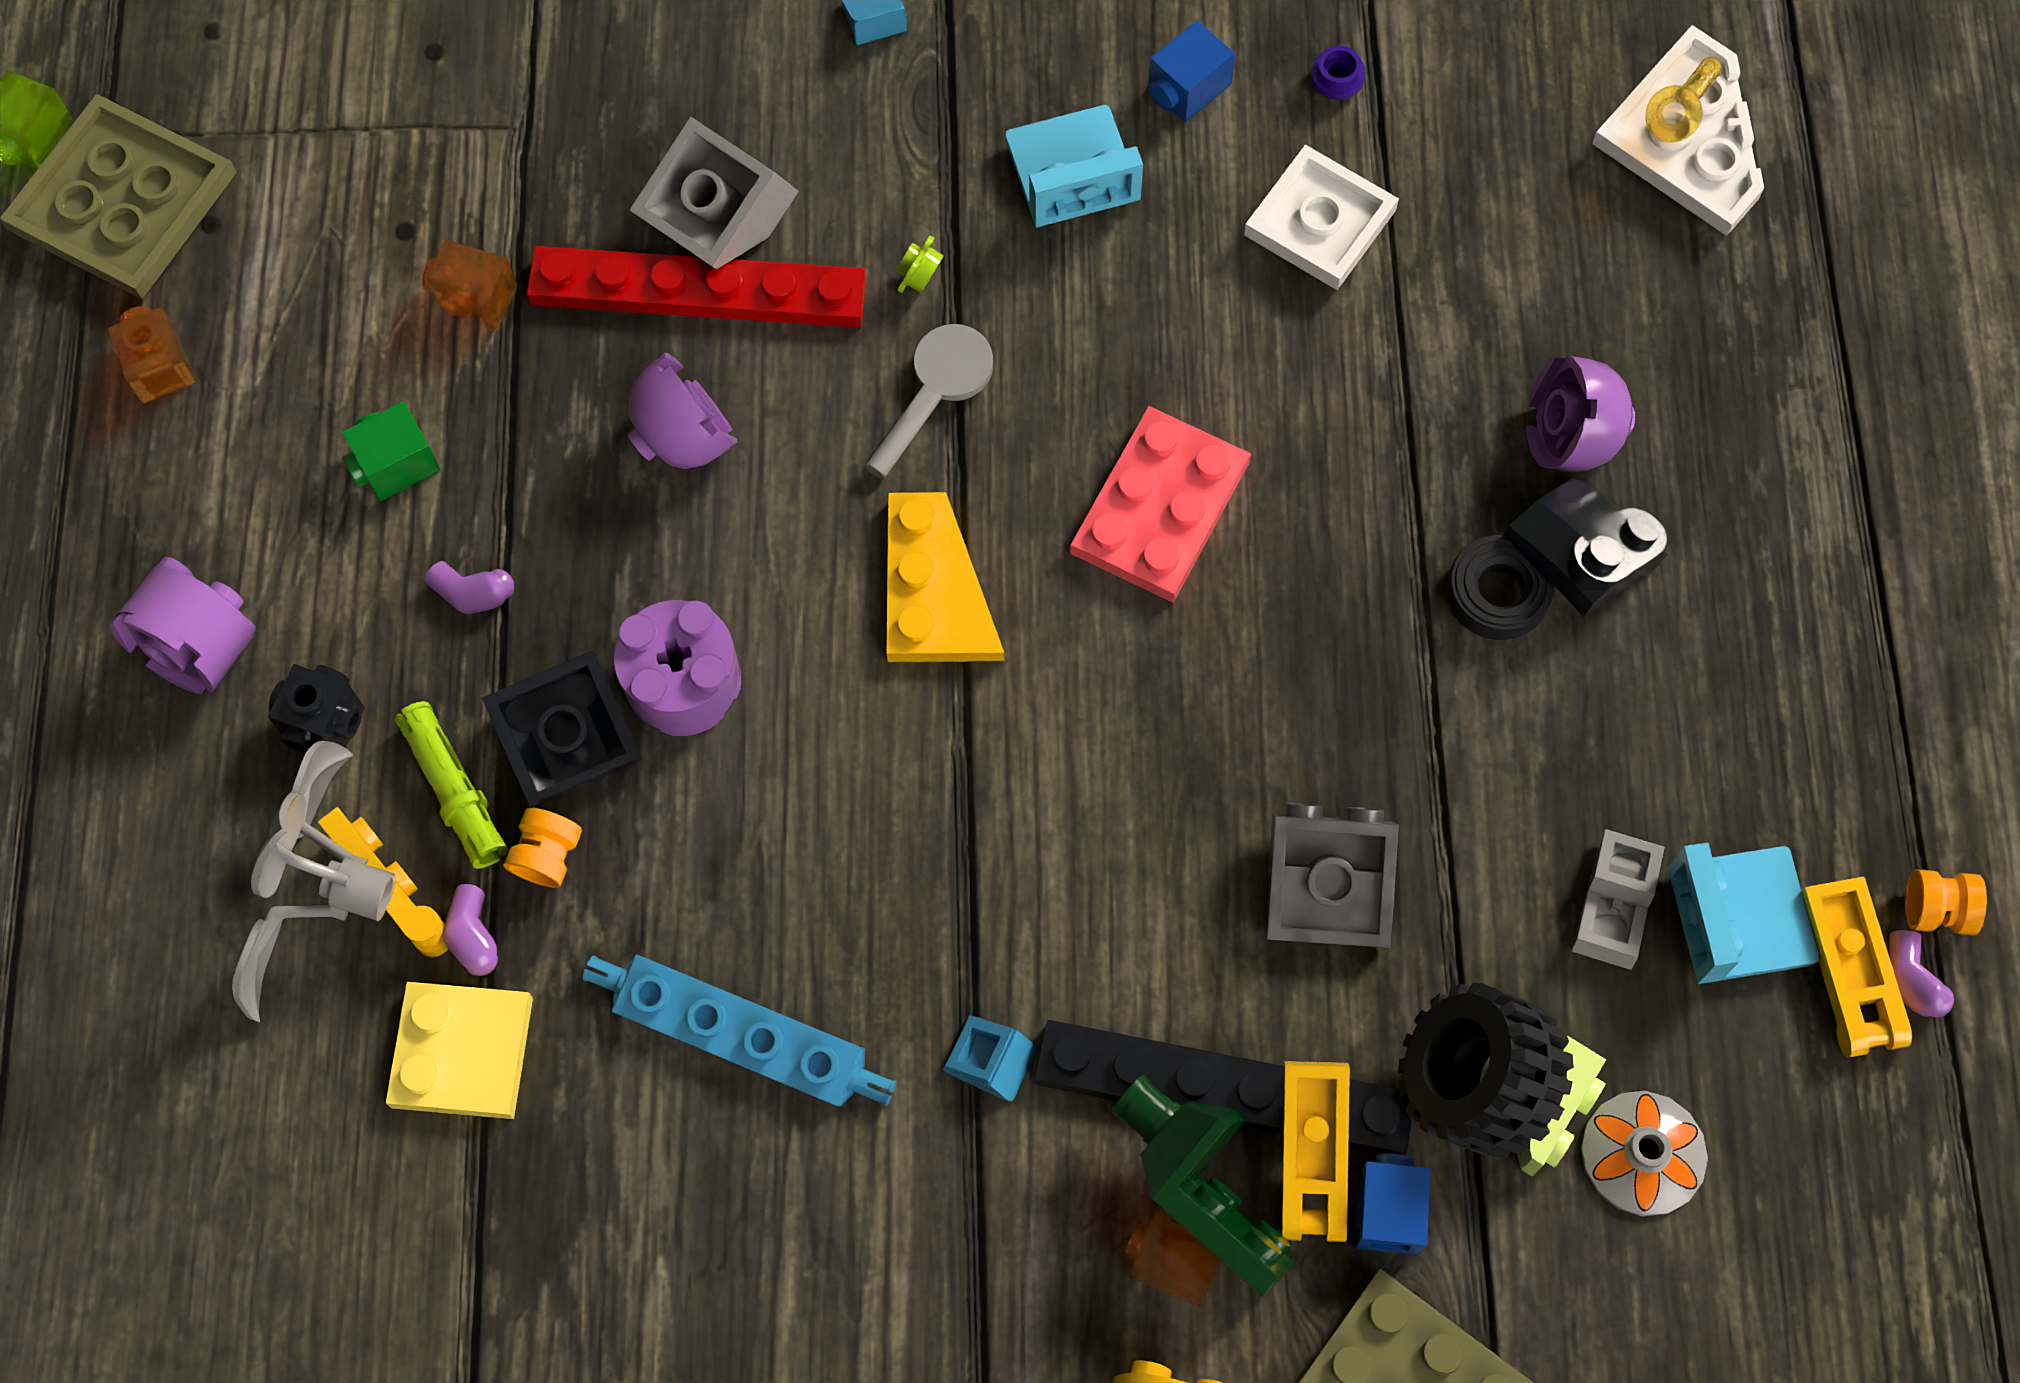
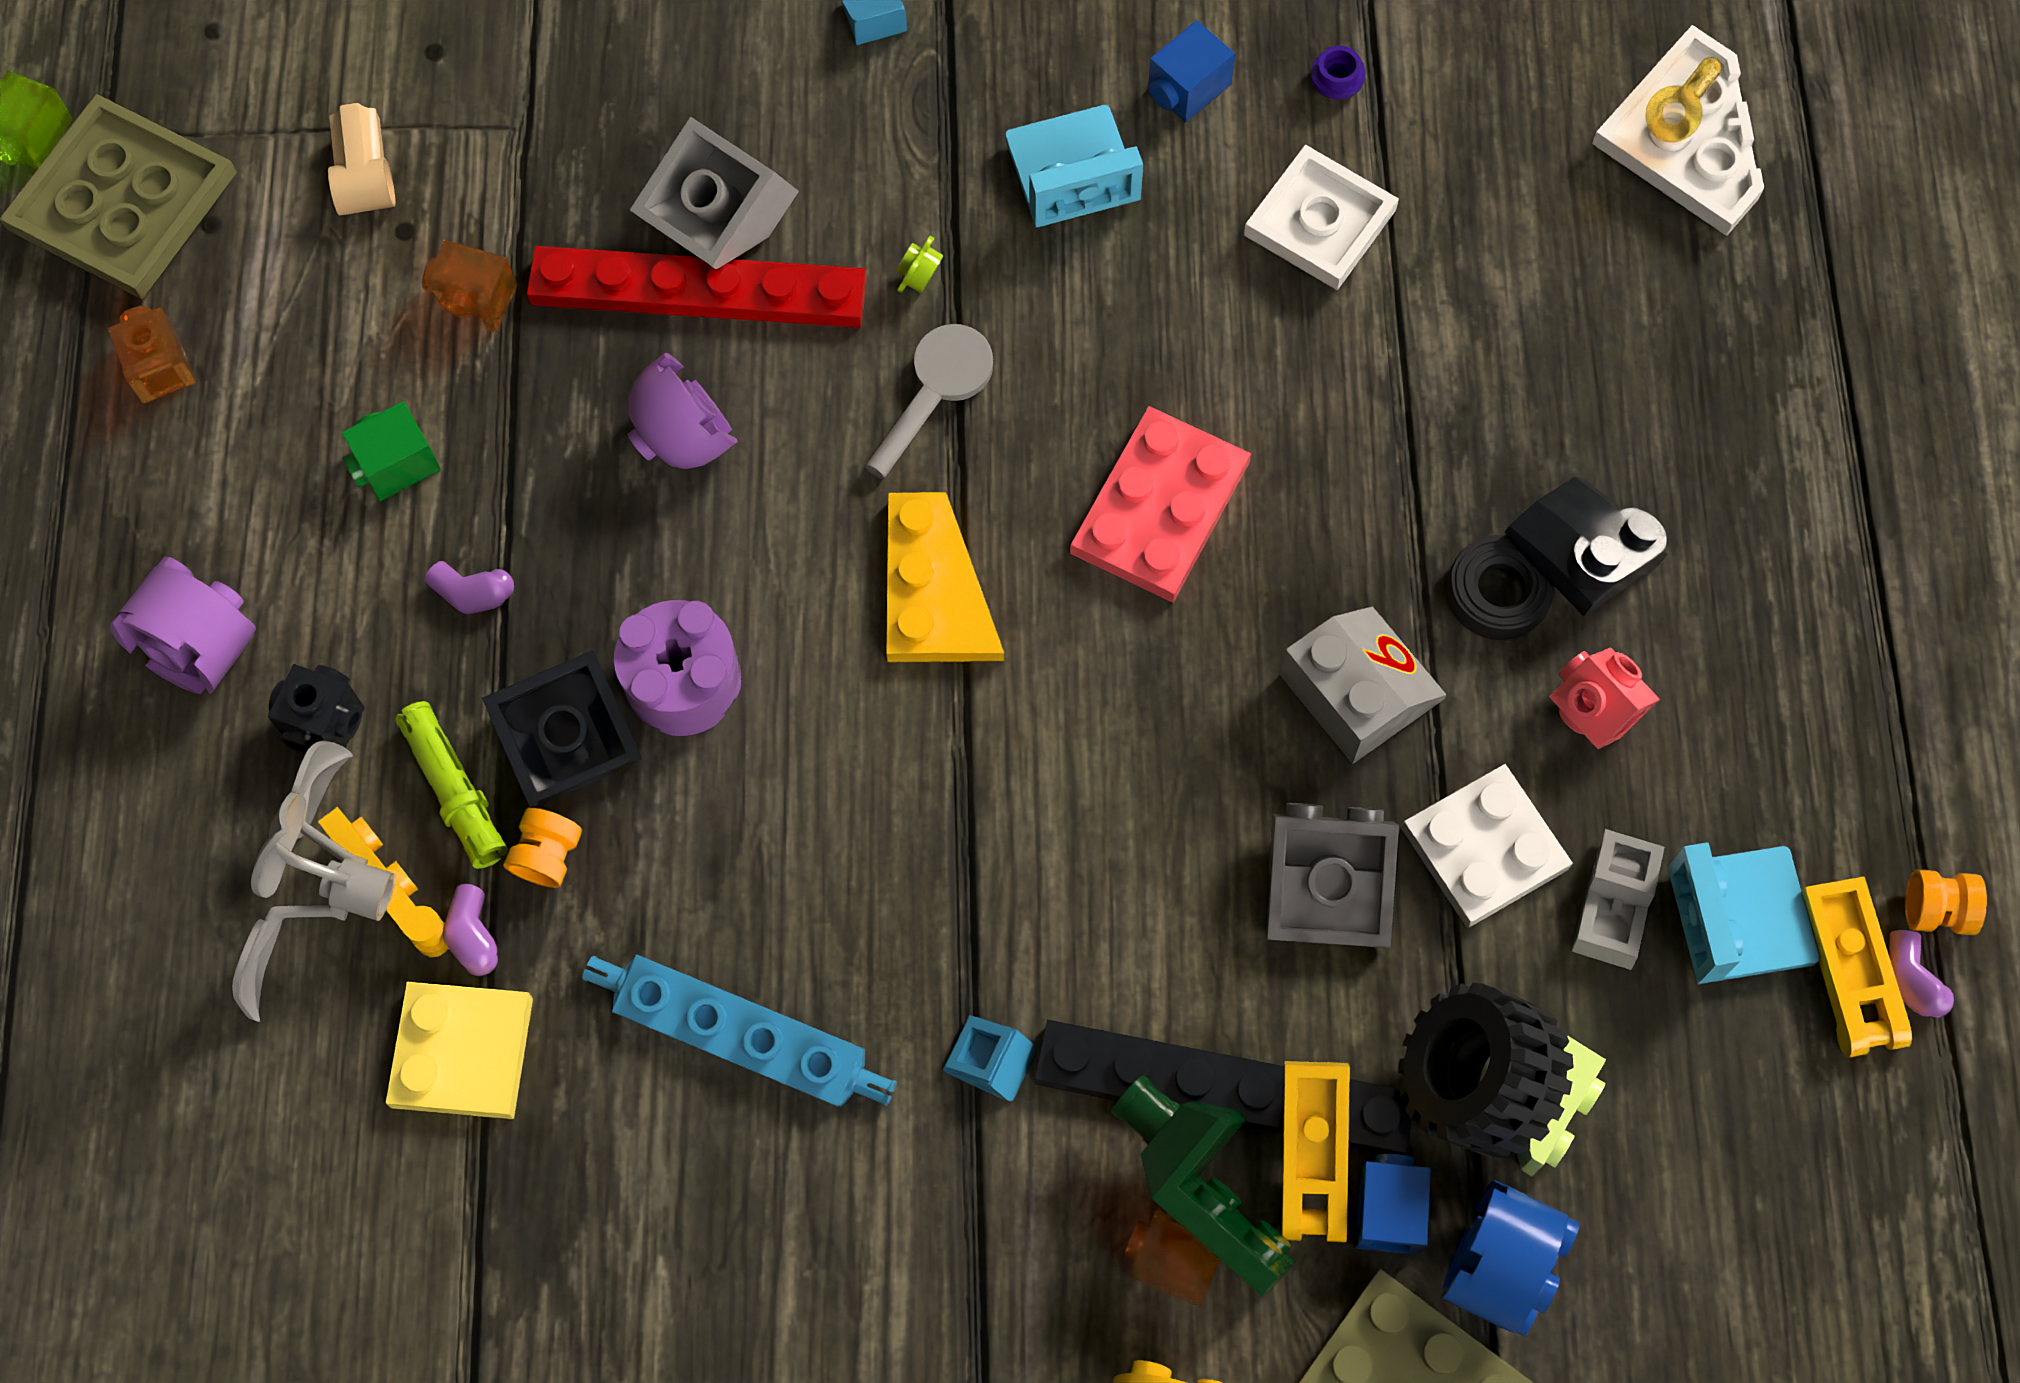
(360, 172): none -> tan piece
(1359, 681): none -> light grey slope
(1486, 845): none -> white plate
(1508, 1259): none -> blue brick
(1579, 415): medium lavender cylinder -> none
(1602, 696): none -> coral brick
(1621, 1171): light grey dish -> none

